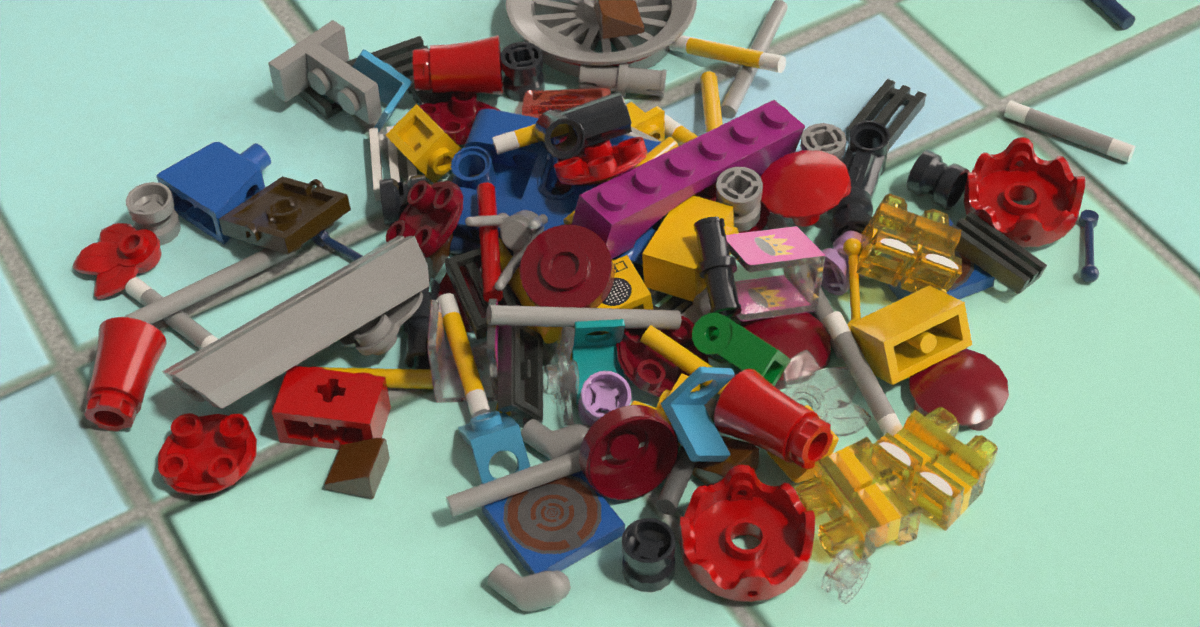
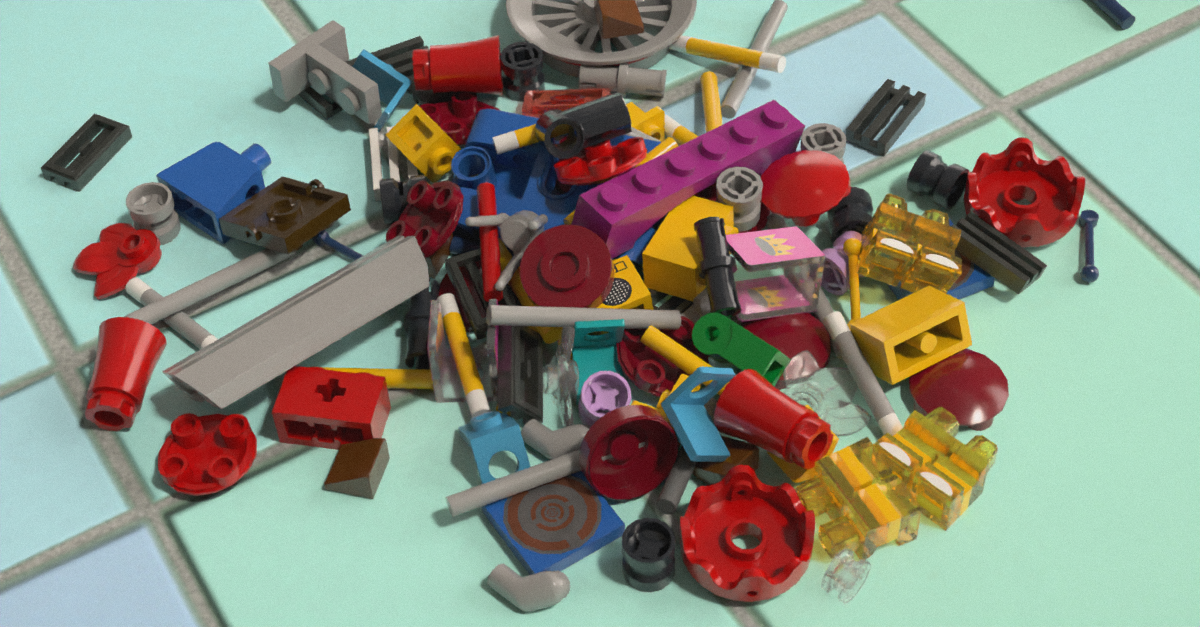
(92, 154): none -> pearl dark grey tile
(380, 333): light grey plate -> none
(867, 154): black piece -> none
(1069, 131): light grey bar -> none

